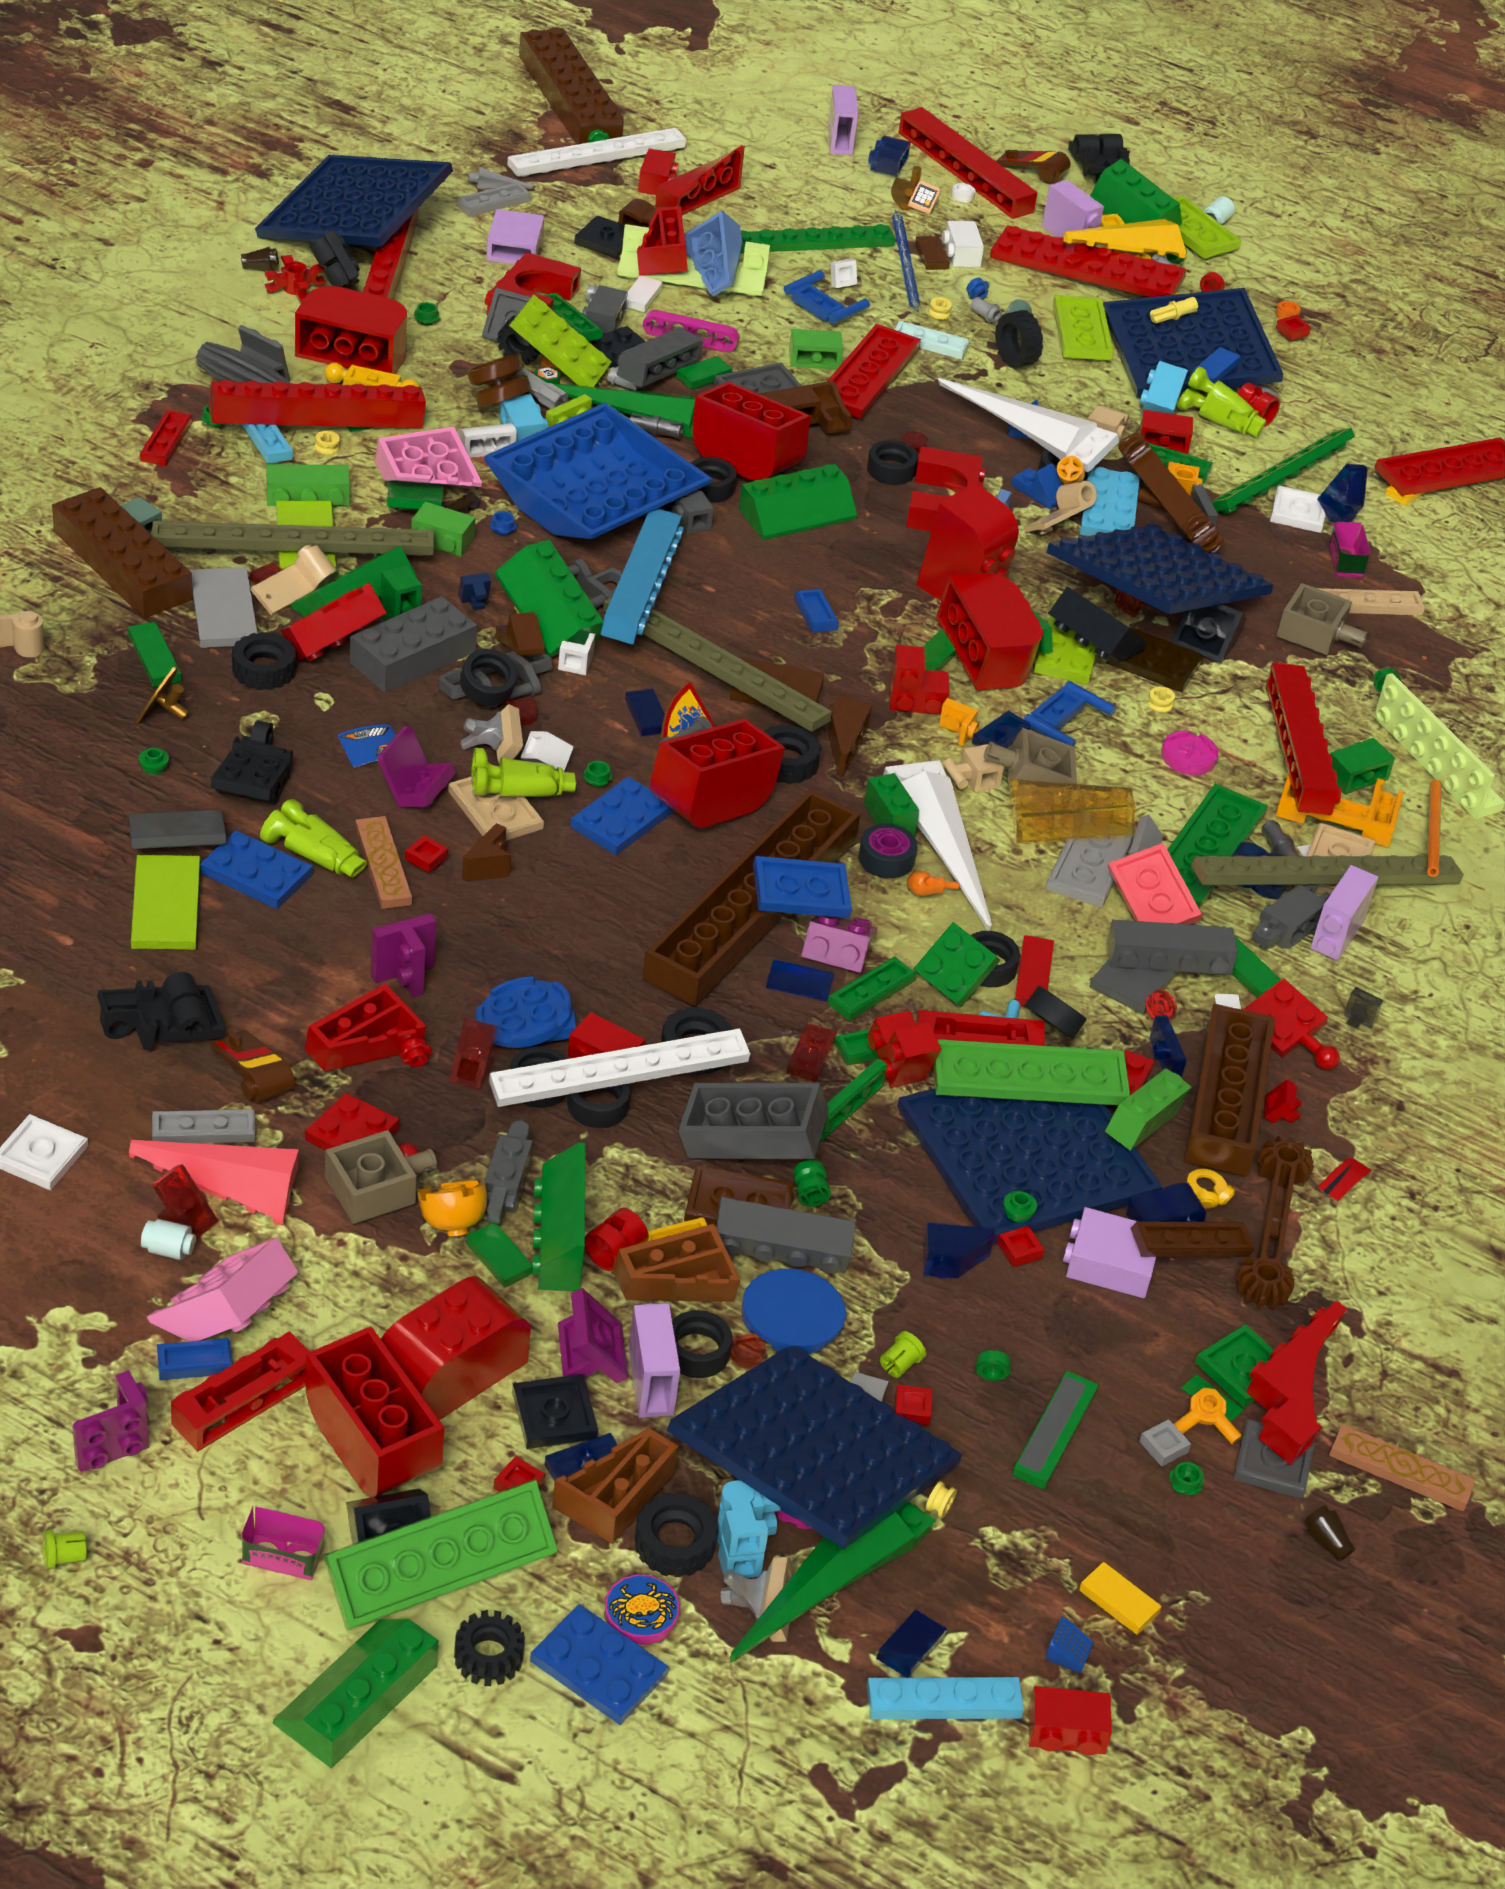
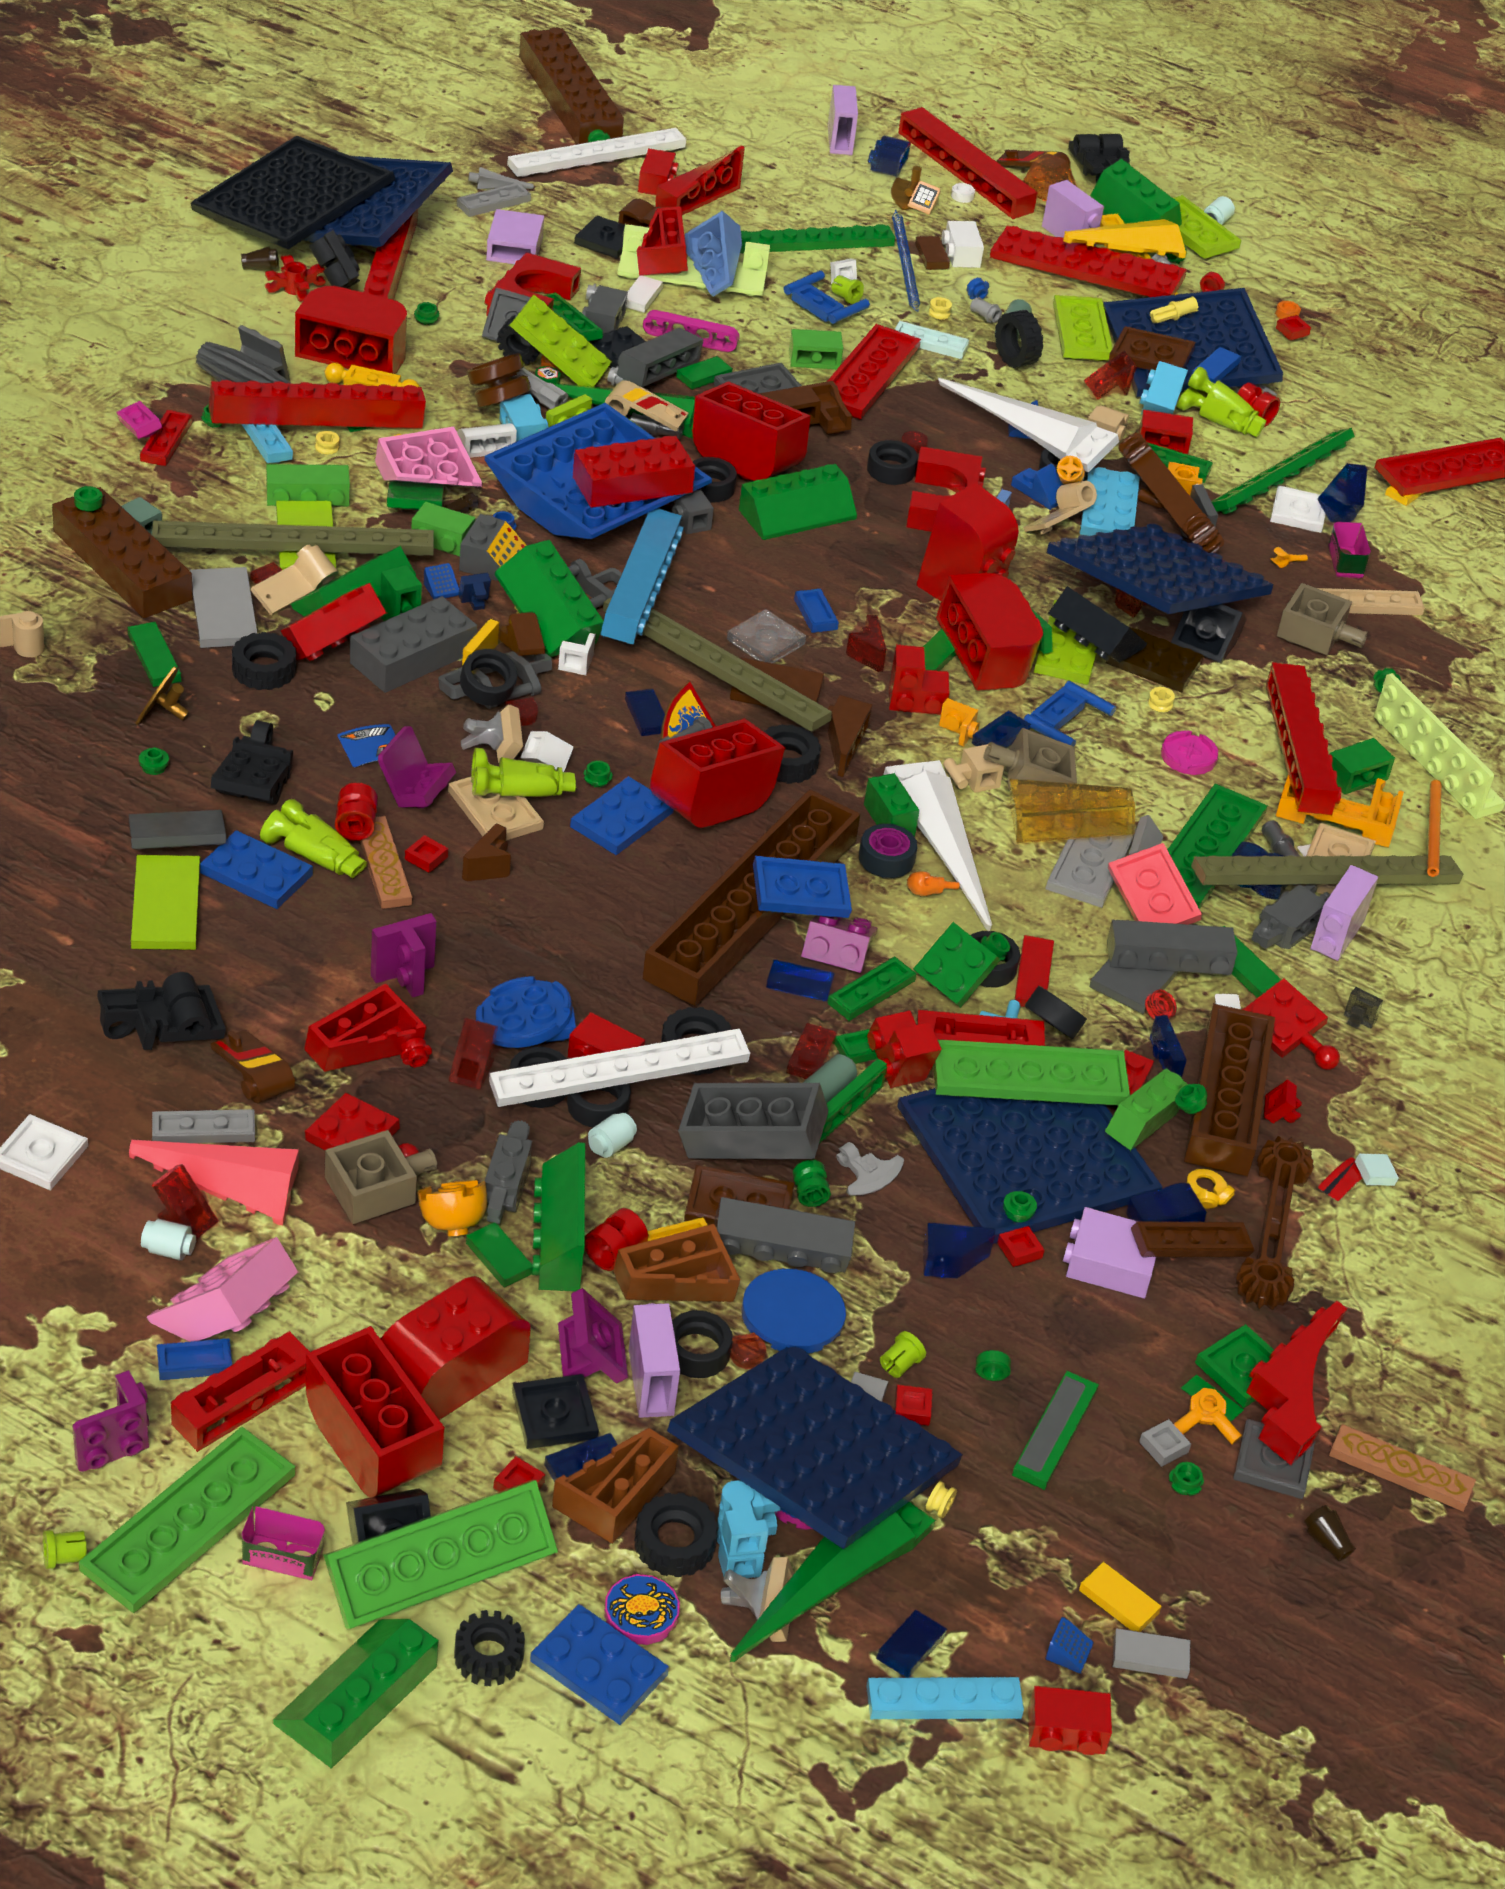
(88, 498): none -> green tile
(139, 420): none -> dark pink plate
(186, 1519): none -> bright green plate
(292, 192): none -> black tile
(356, 811): none -> red wheel
(441, 581): none -> blue slope
(485, 639): none -> yellow tile
(488, 546): none -> dark grey slope
(612, 1134): none -> light aqua brick
(629, 395): none -> tan door
(633, 471): none -> red brick
(766, 637): none -> clear plate
(834, 1075): none -> sand green brick
(850, 290): none -> lime bush
(868, 644): none -> clear red slope
(870, 1171): none -> light grey piece
(996, 944): none -> green plate
(1048, 171): none -> clear orange slope
(1114, 373): none -> clear red slope
(1149, 348): none -> reddish brown tile
(1151, 1653): none -> light grey tile
(1191, 1098): none -> green plate
(1283, 558): none -> light orange hand
(1376, 1169): none -> light aqua tile

